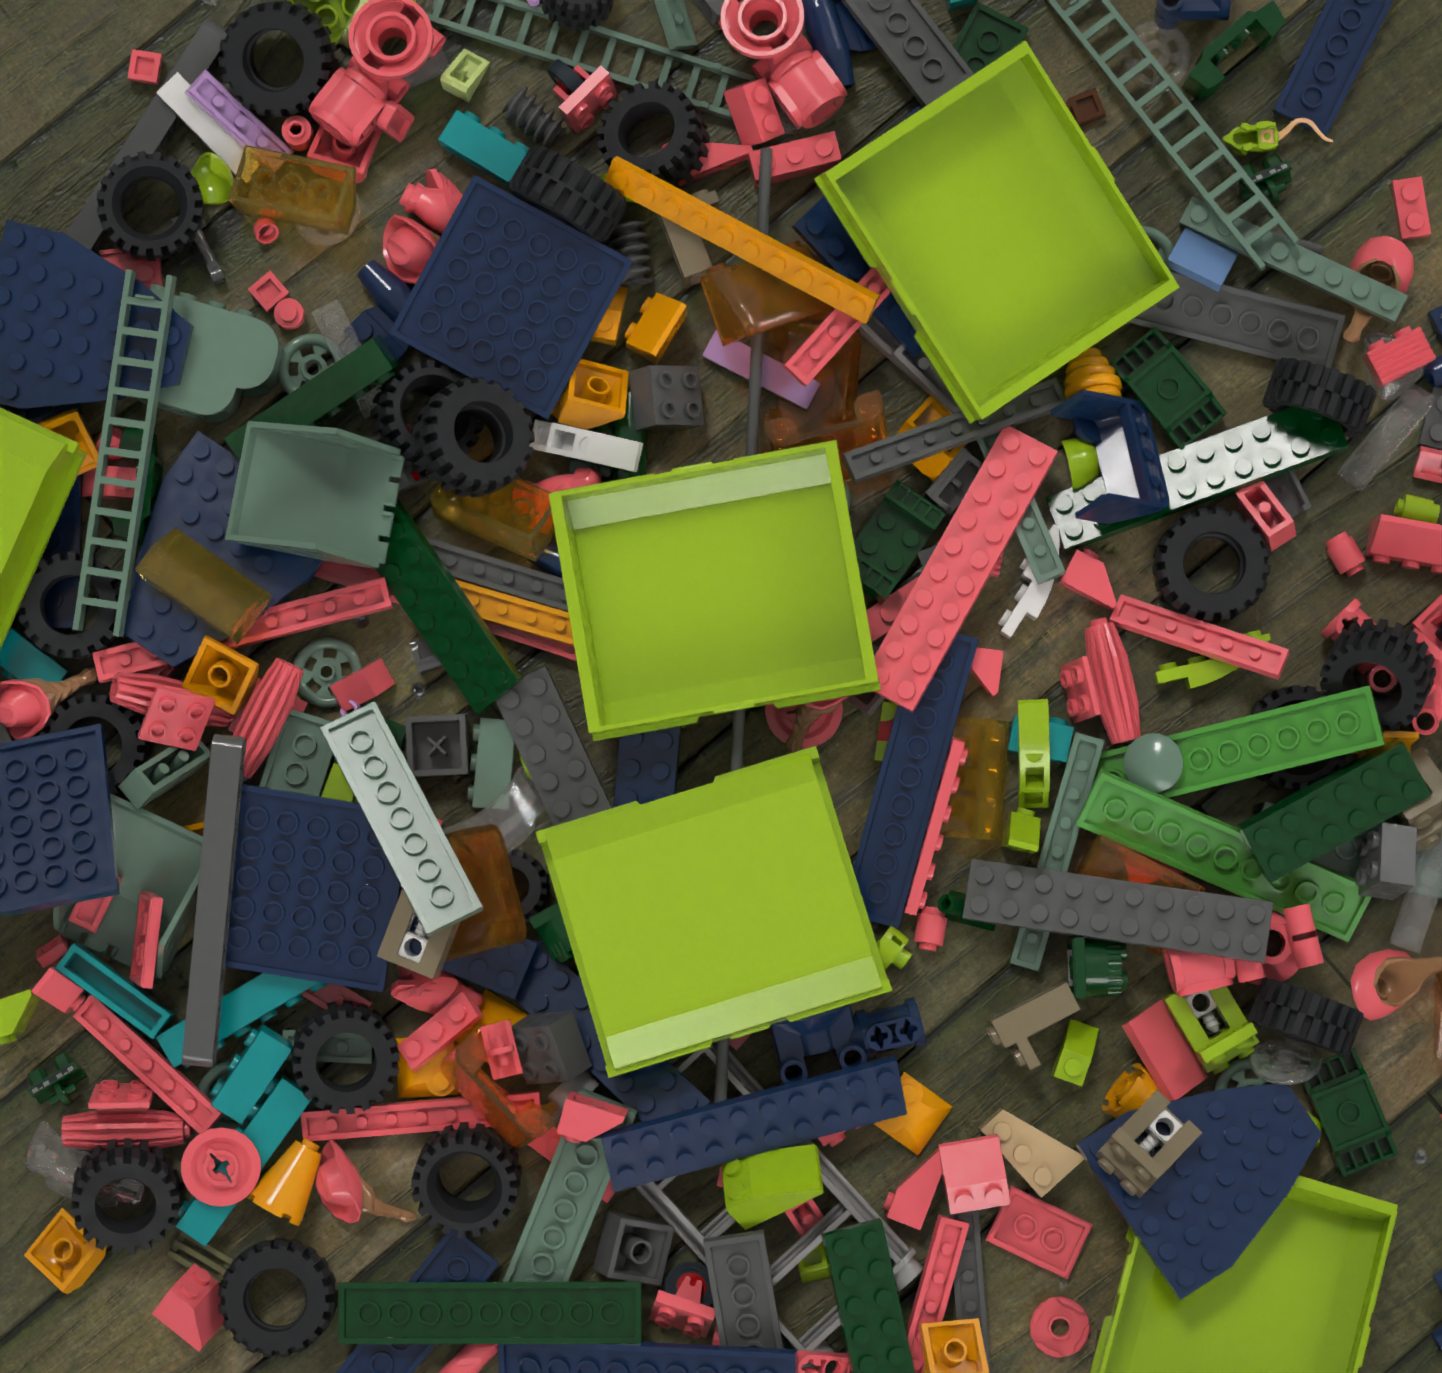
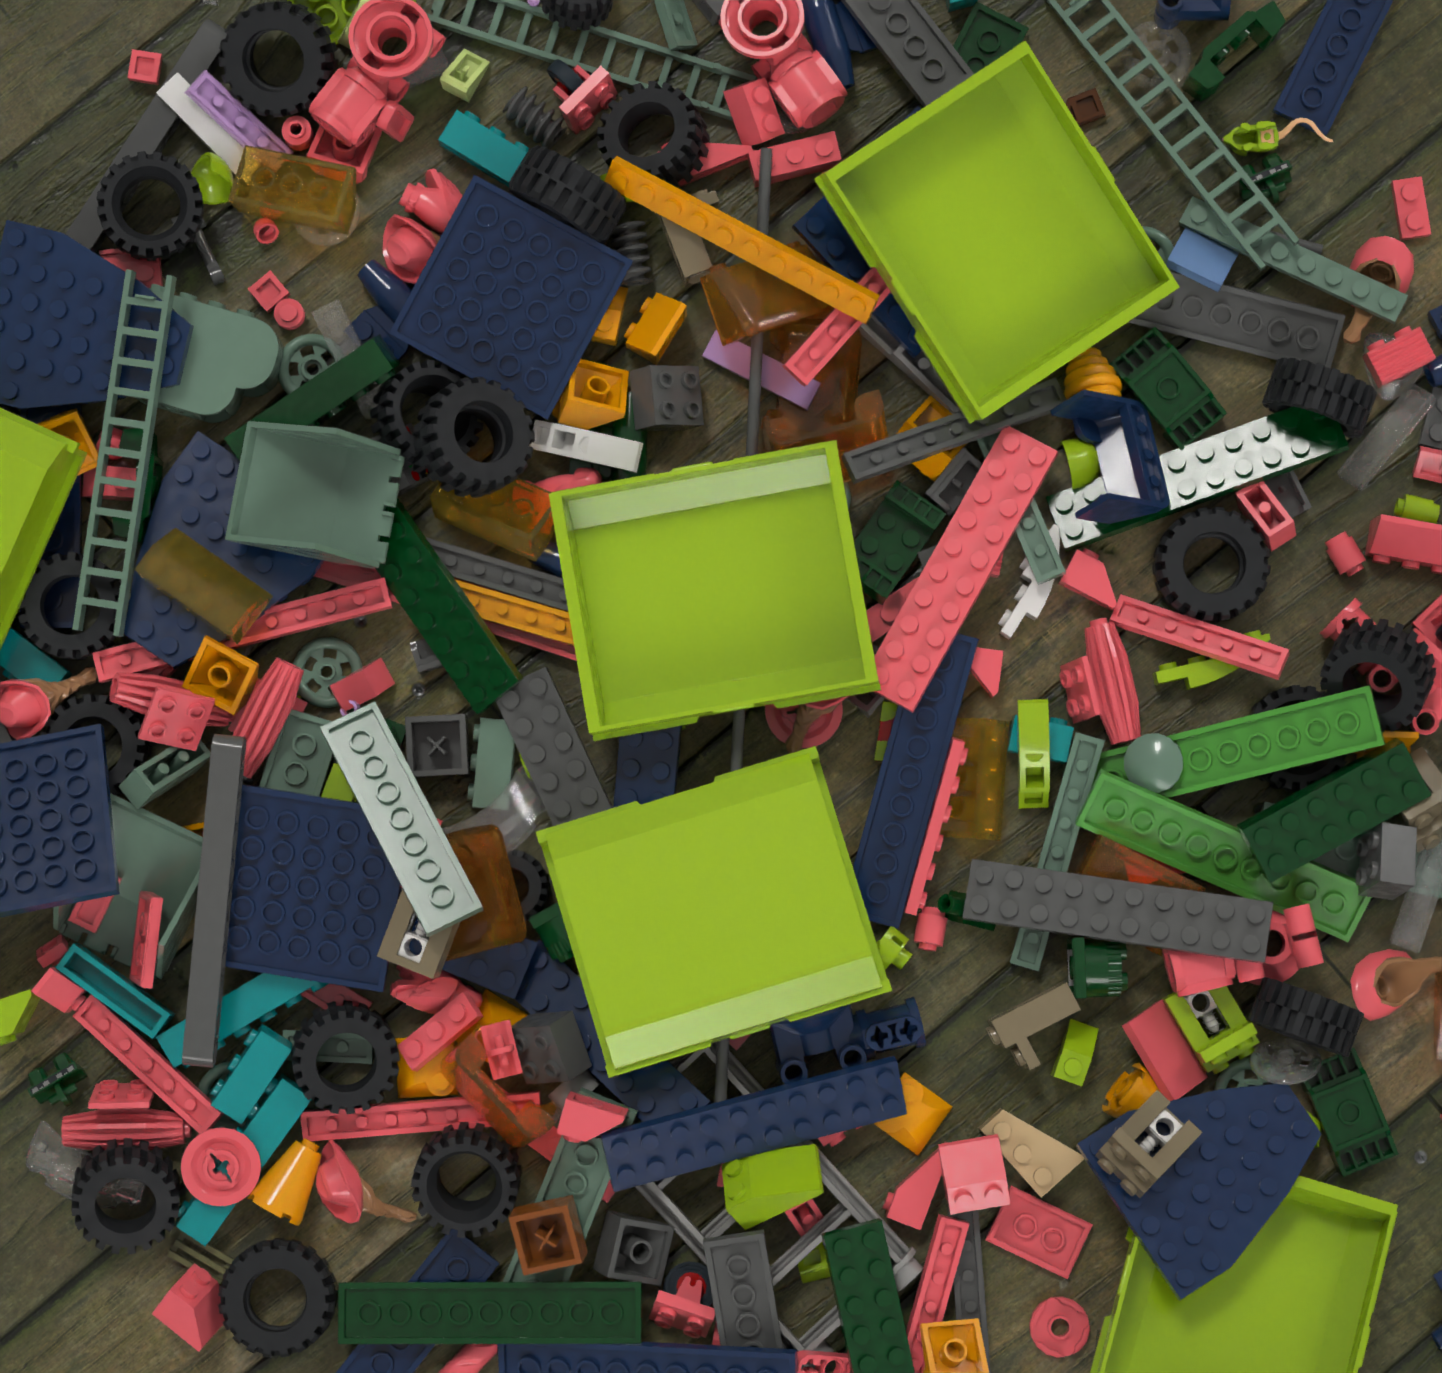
(64, 1253): light orange slope -> none
(548, 1235): none -> dark orange brick
(1022, 831): lime slope -> none

